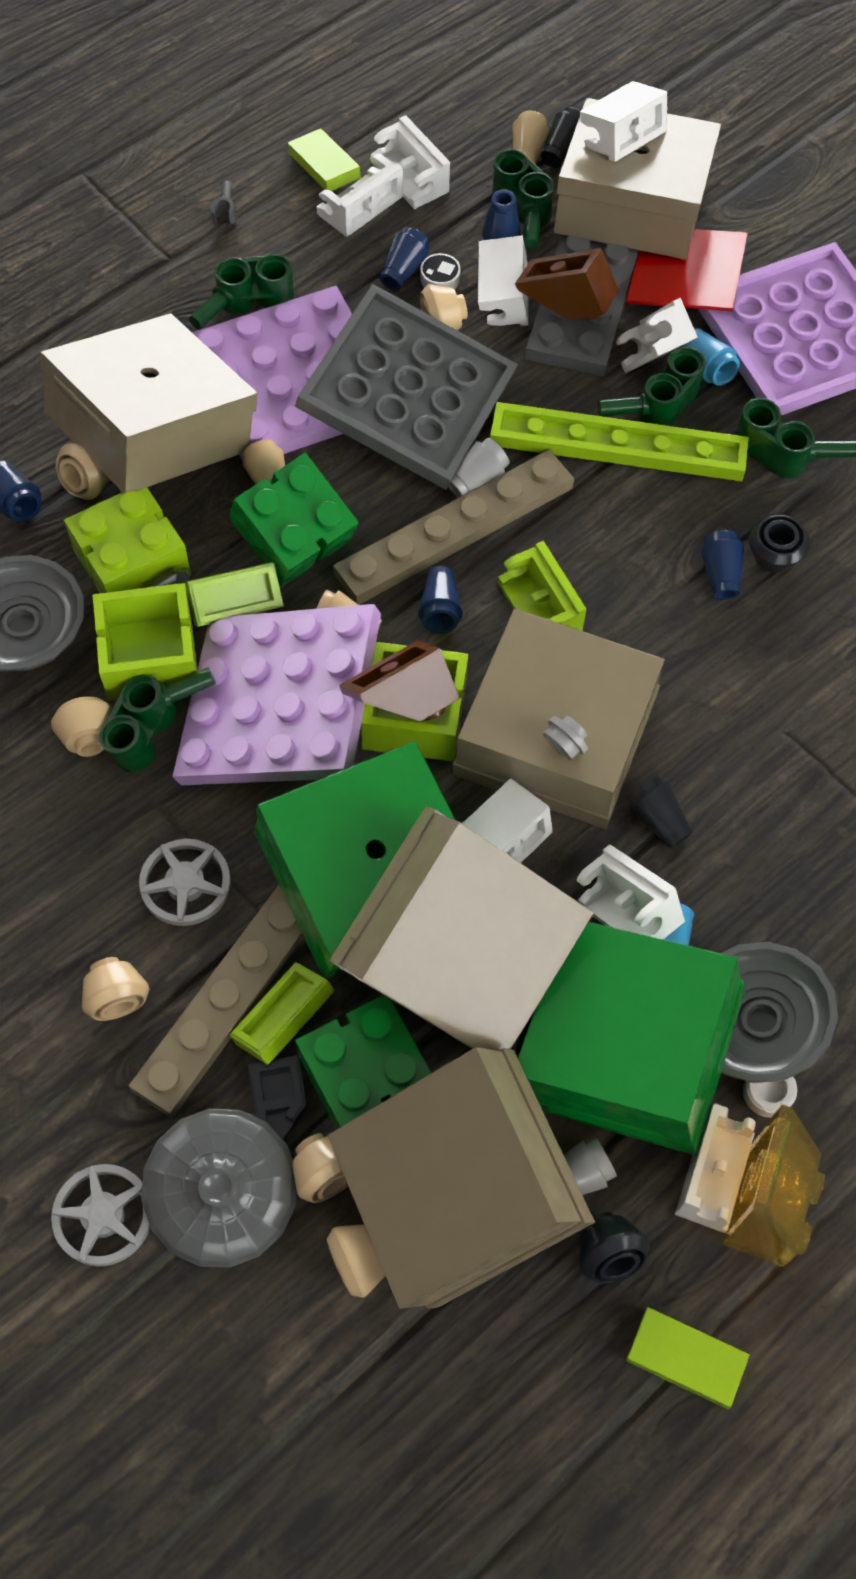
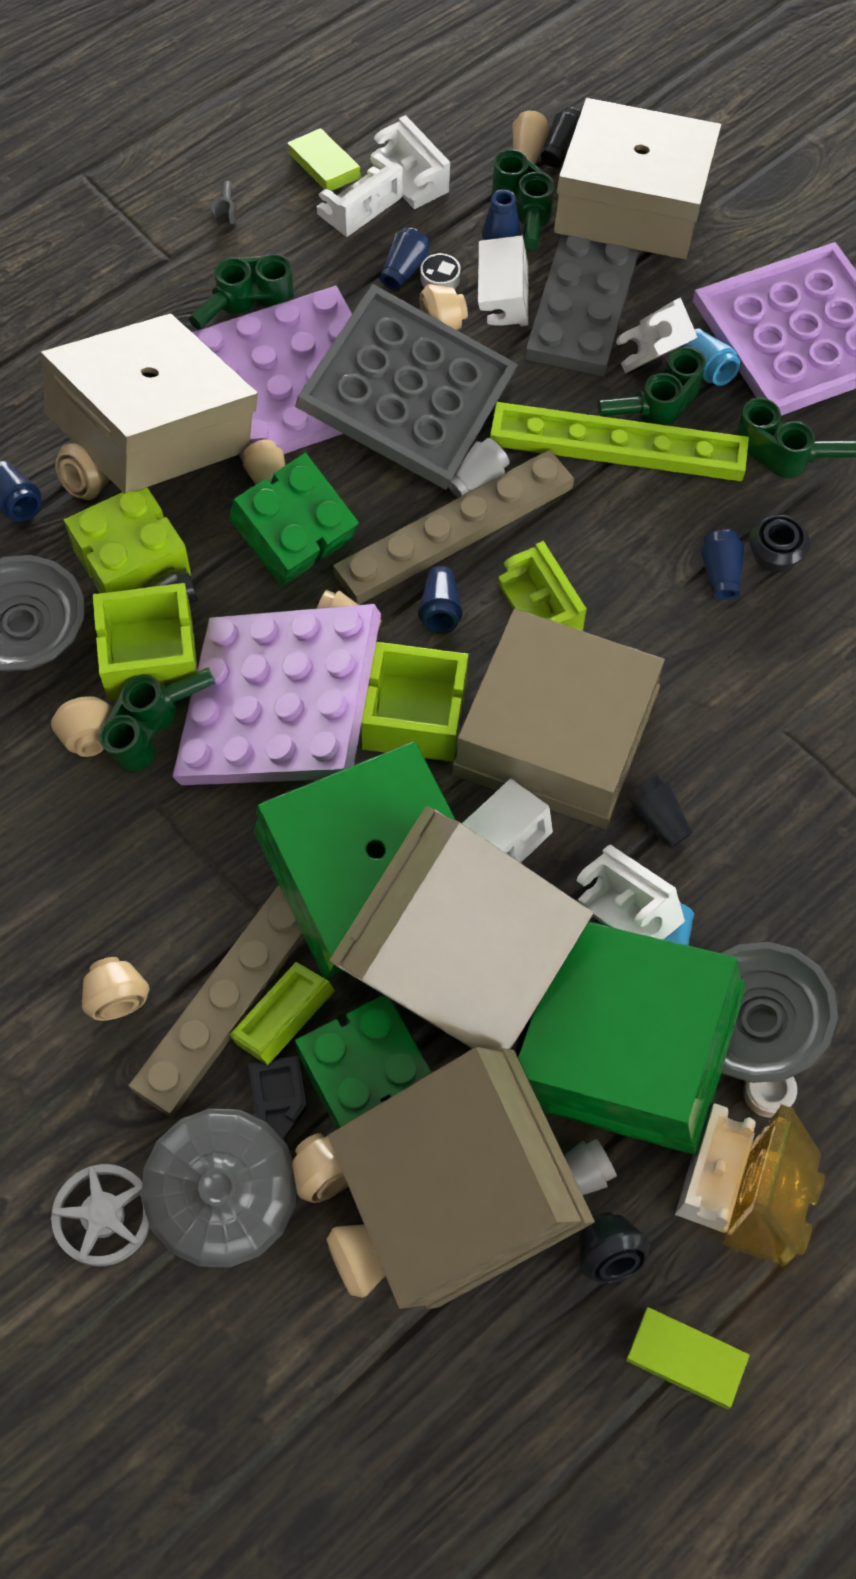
(184, 881): light grey wheel -> none
(234, 593): lime tile -> none
(406, 683): slope -> none
(566, 736): light grey plate -> none
(570, 284): reddish brown slope -> none
(626, 119): white hinge -> none
(702, 280): piece -> none

